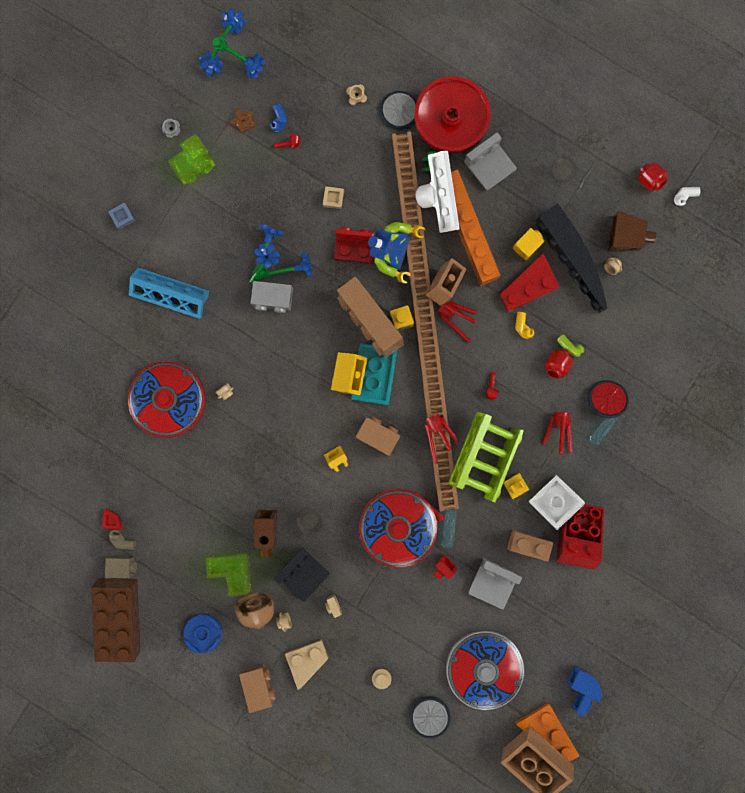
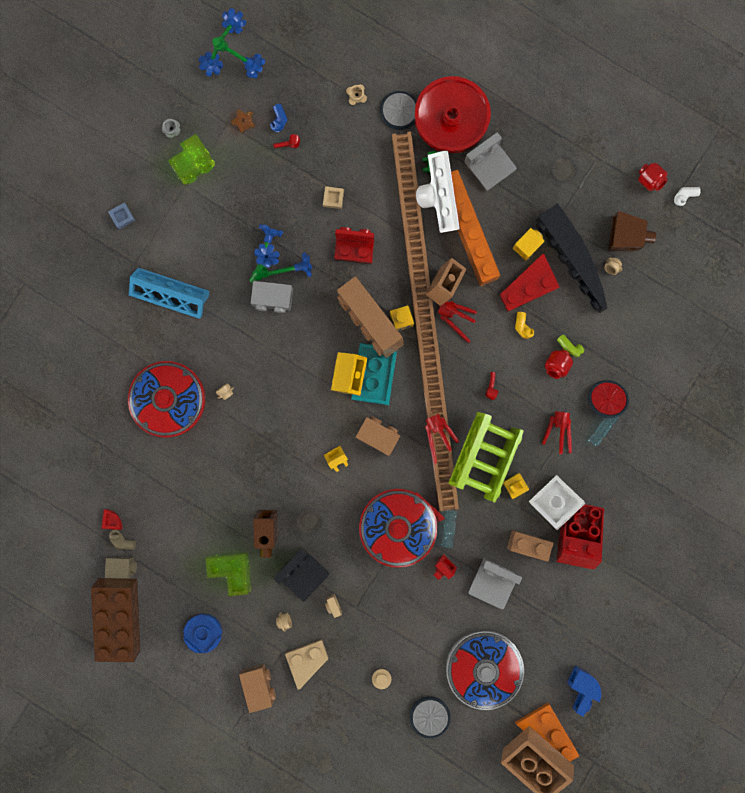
(255, 610): medium nougat cylinder -> none
(390, 247): torso -> none

